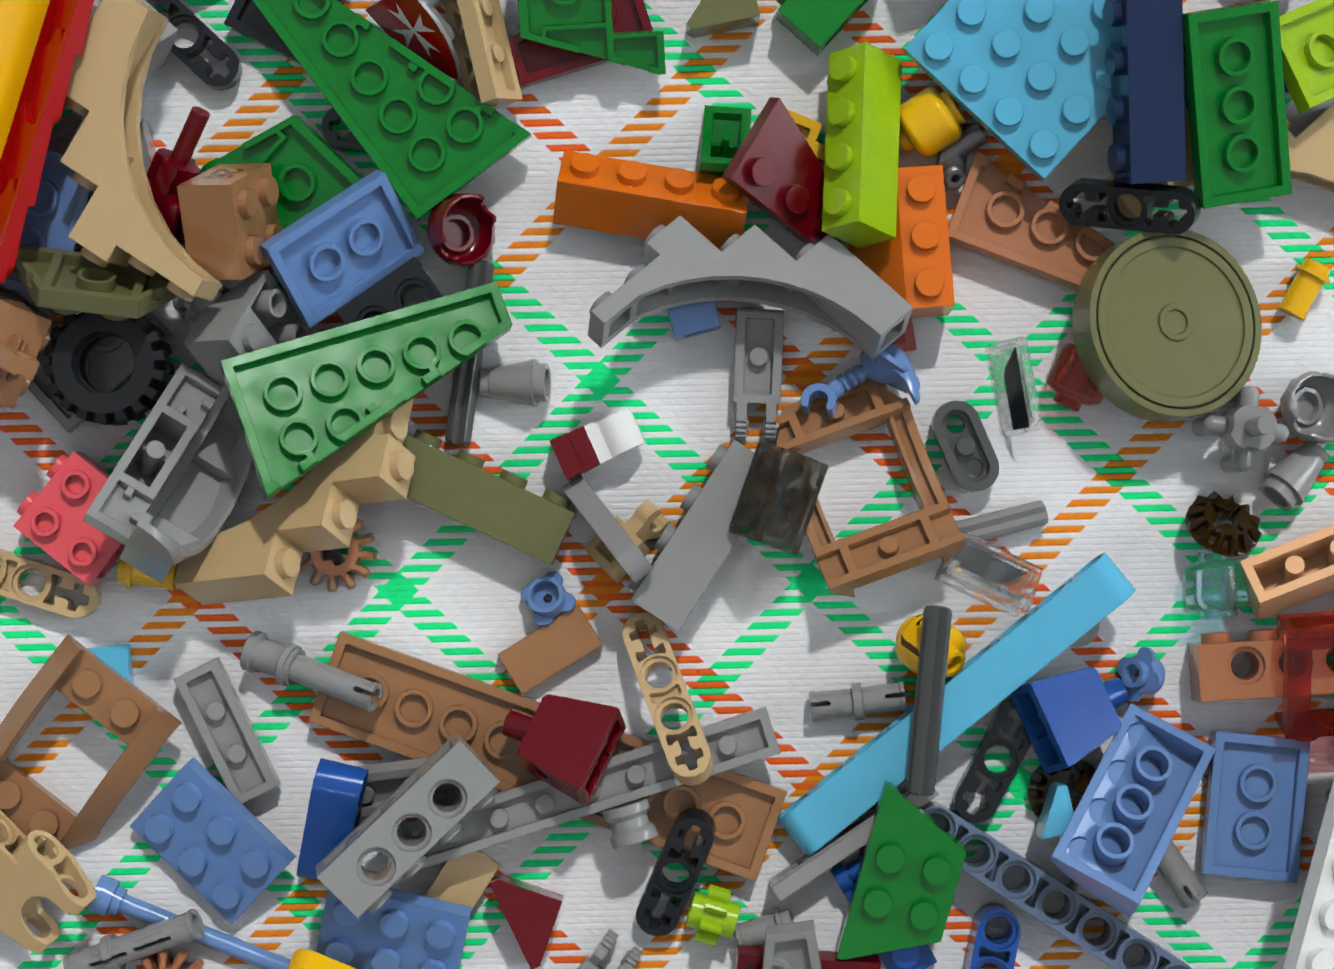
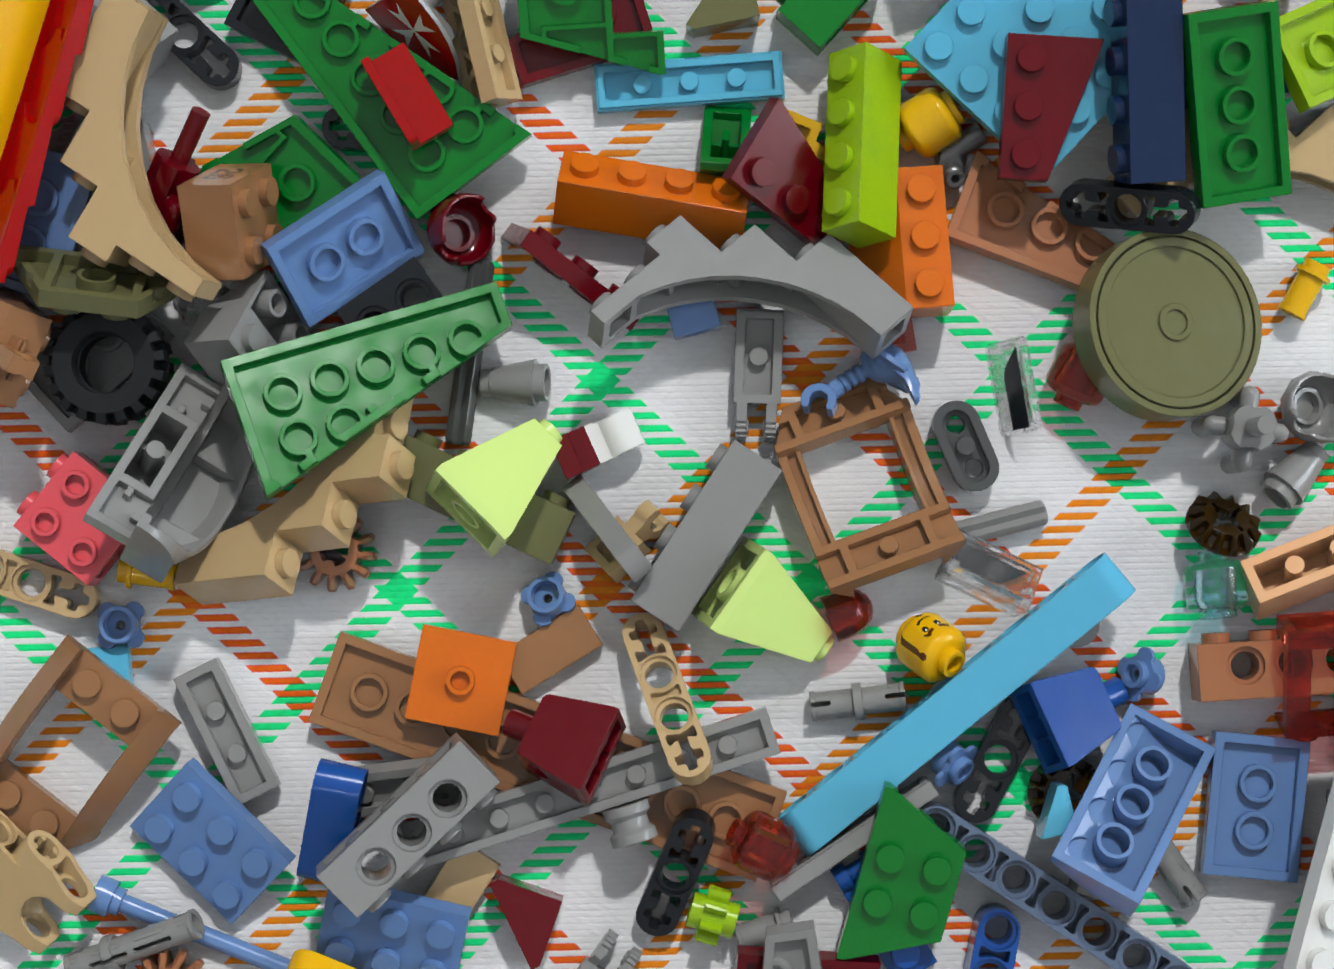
(110, 615): none -> medium blue plate
(292, 666): light grey pin -> none
(408, 96): none -> red panel
(461, 680): none -> orange plate
(496, 481): none -> yellowish green slope
(544, 250): none -> dark red wing
(690, 82): none -> medium azure tile
(762, 845): none -> clear red head
(763, 606): none -> yellowish green slope
(778, 497): clear smoke bracket -> none
(847, 614): none -> clear red piece
(929, 700): dark grey axle -> none
(953, 764): none -> medium blue plate
(1039, 99): none -> dark red wing

